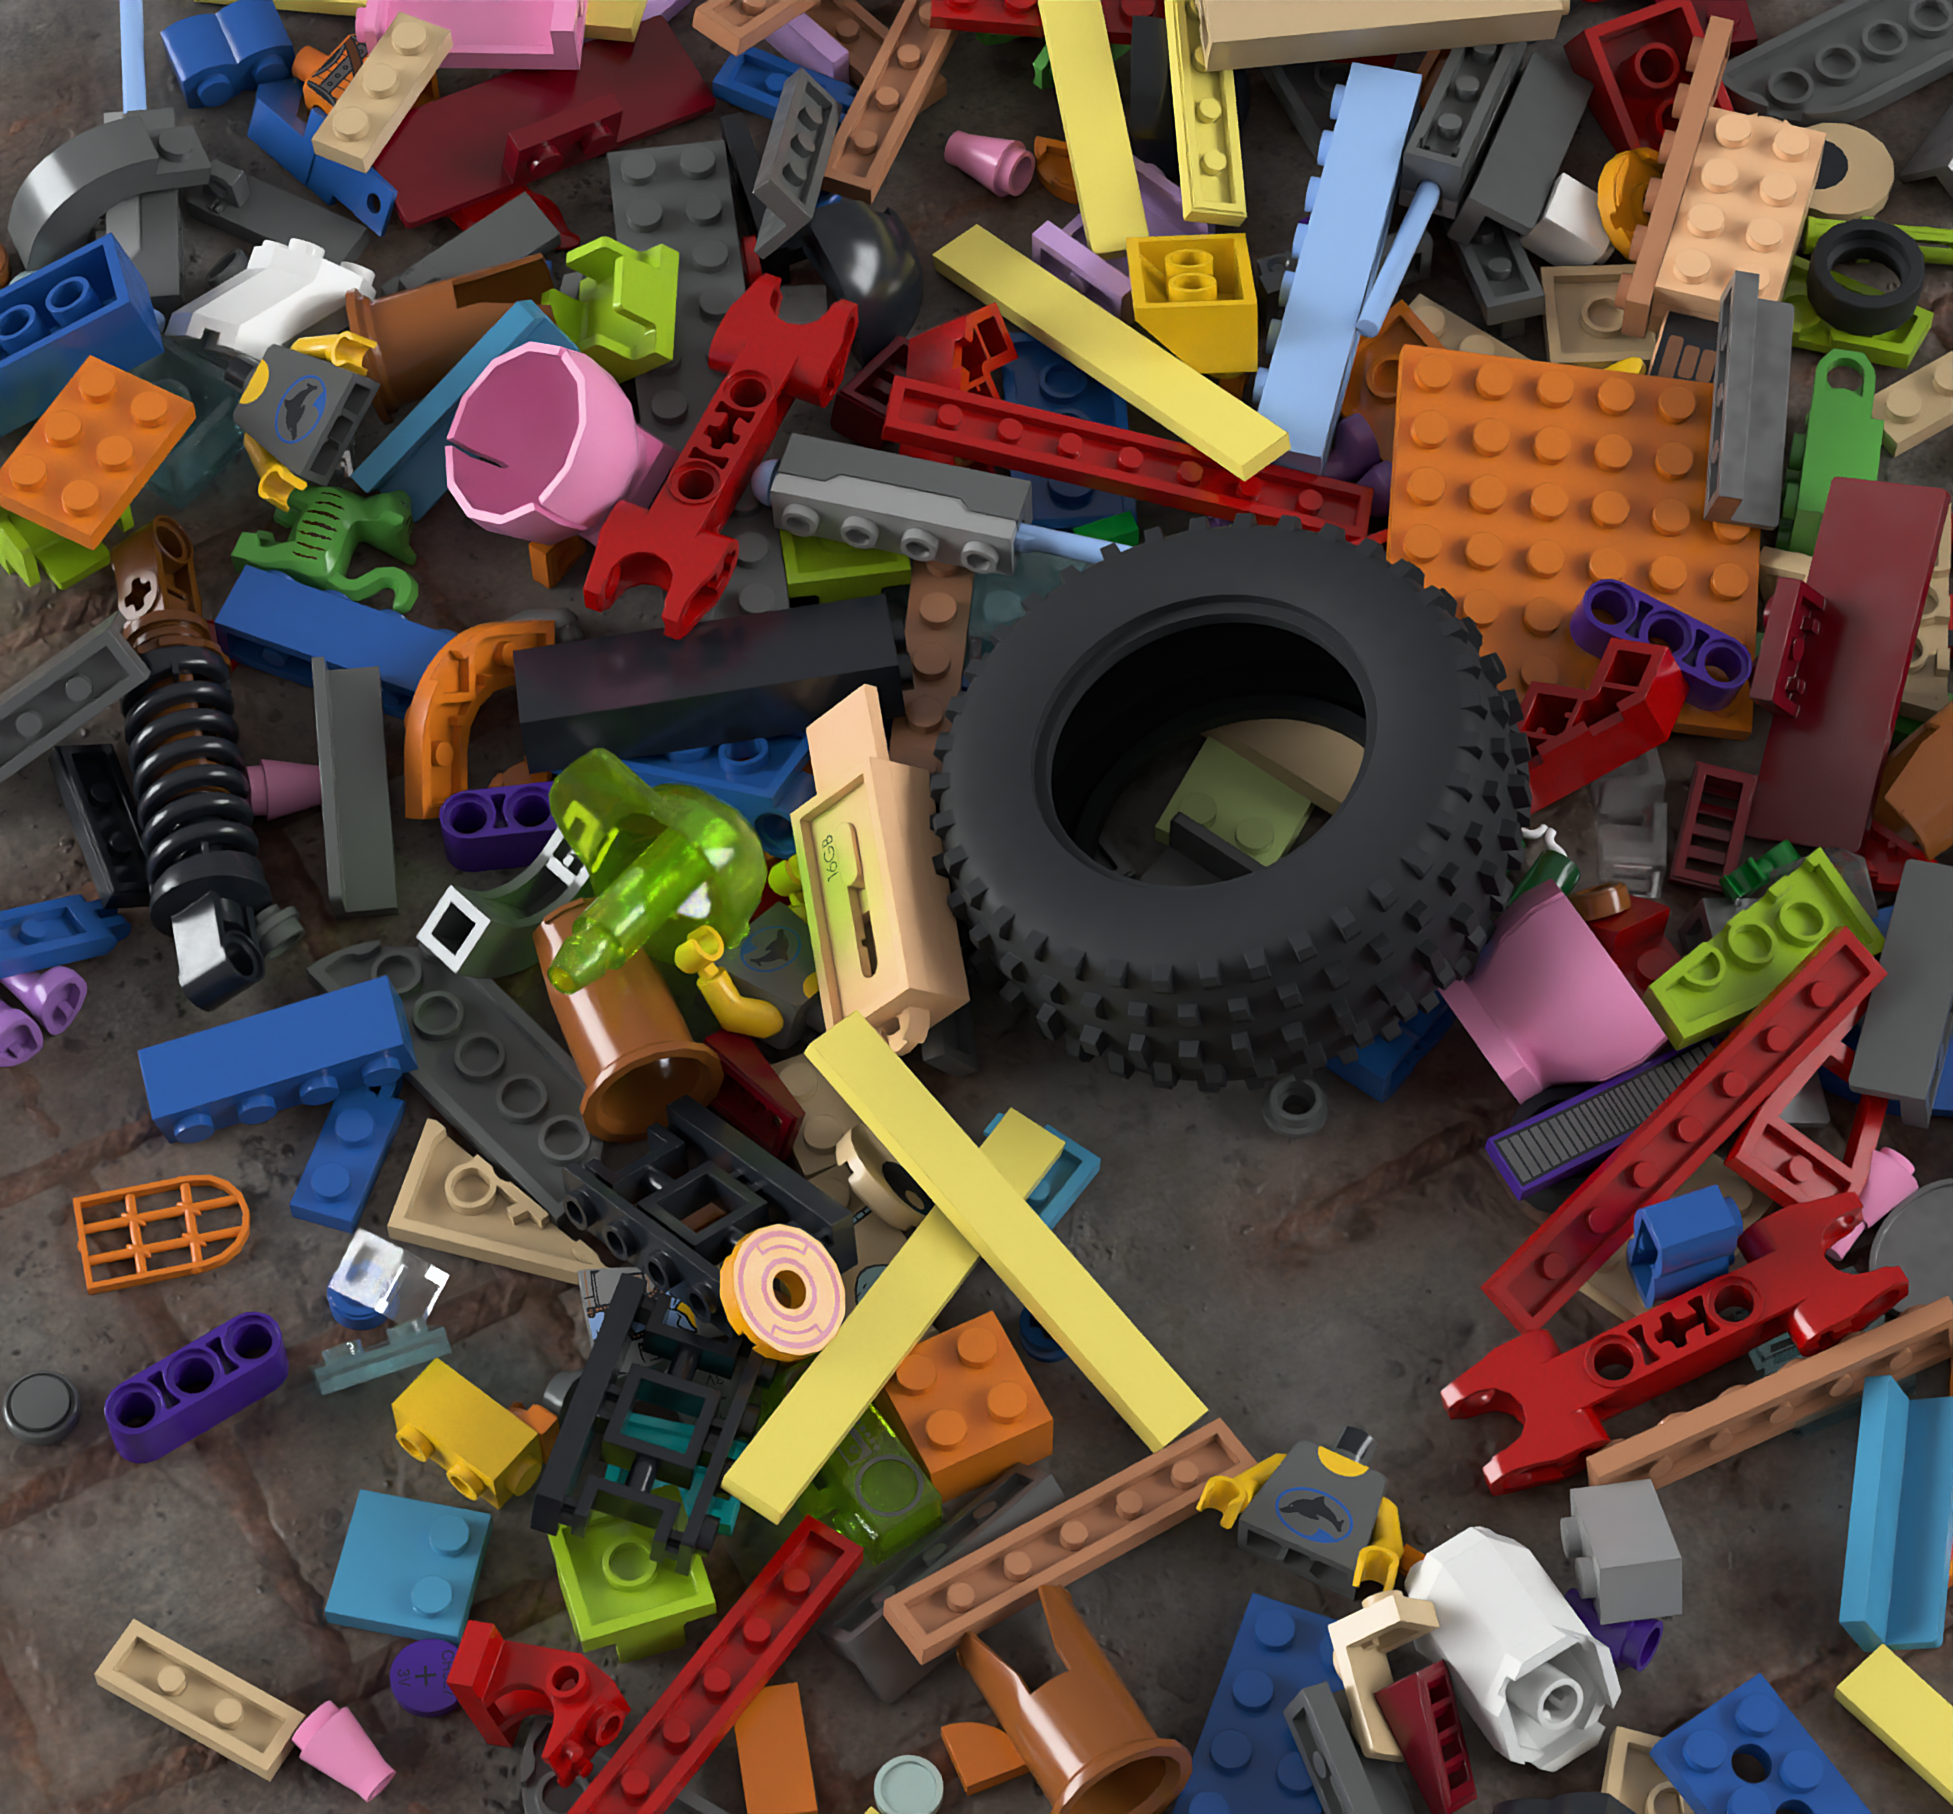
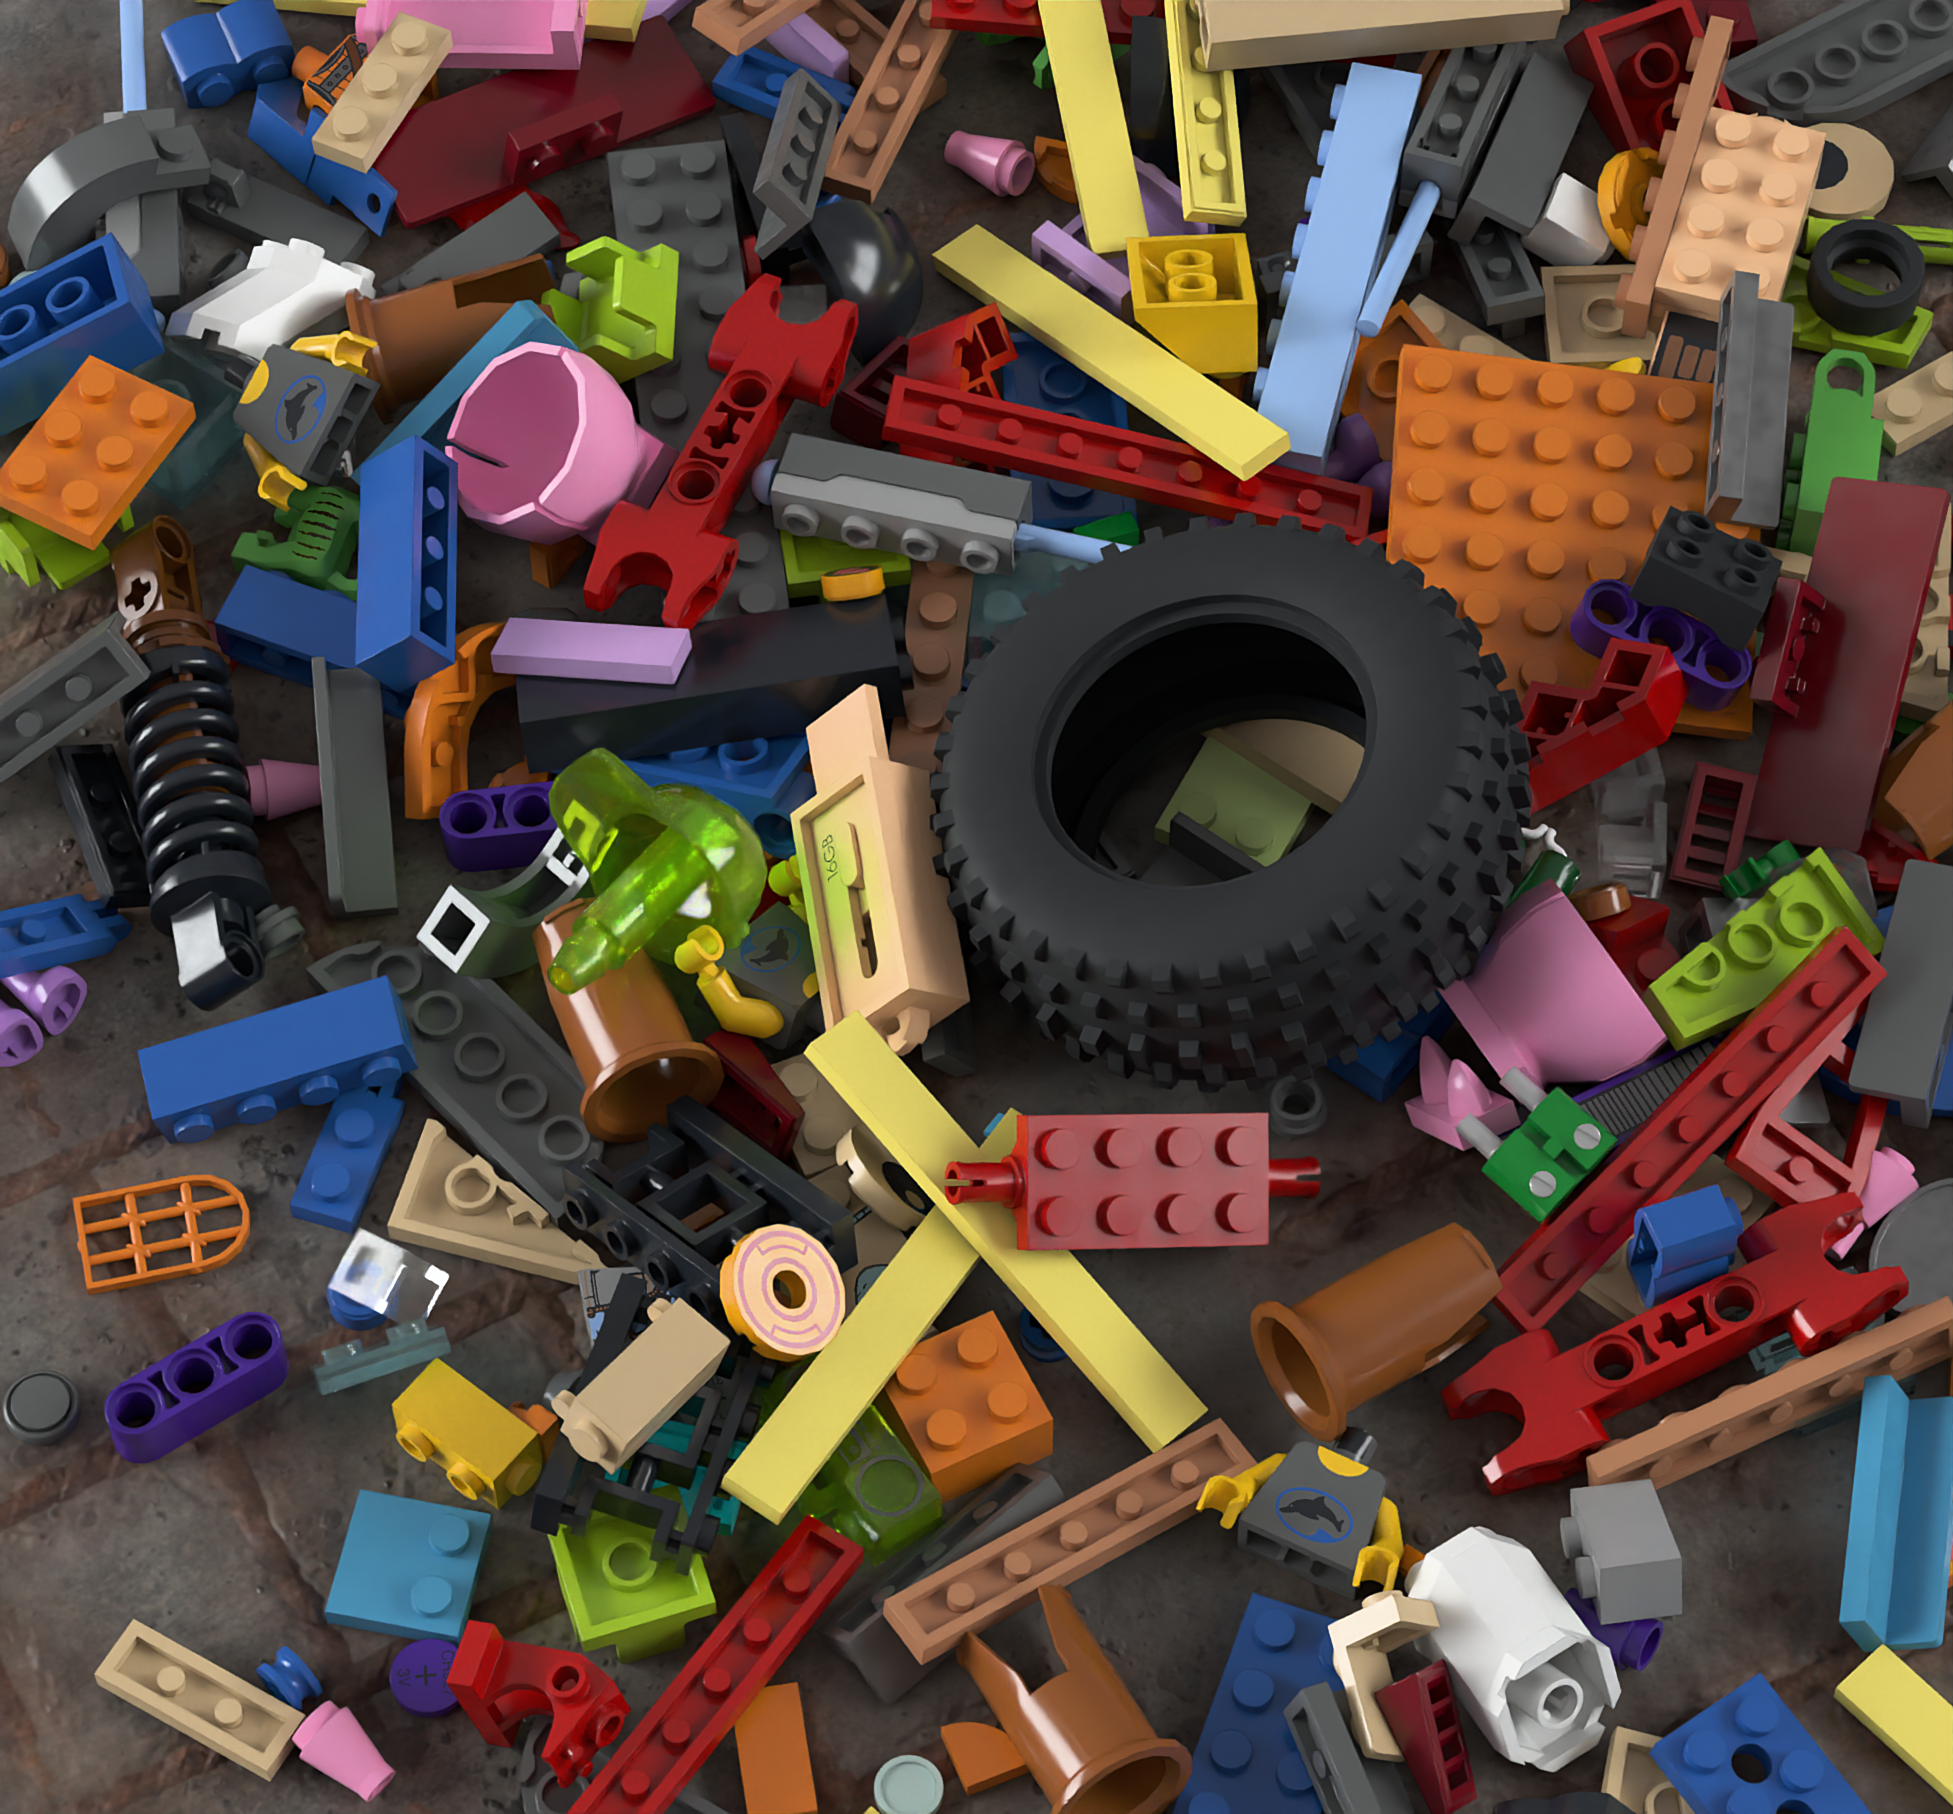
(289, 1679): none -> blue bush
(407, 564): none -> blue brick
(591, 650): none -> lavender tile
(642, 1385): none -> tan brick
(852, 582): none -> light orange tile
(1137, 1180): none -> plate
(1374, 1327): none -> dark orange piece
(1450, 1094): none -> bright pink tile
(1547, 1153): none -> green piece
(1707, 575): none -> black brick

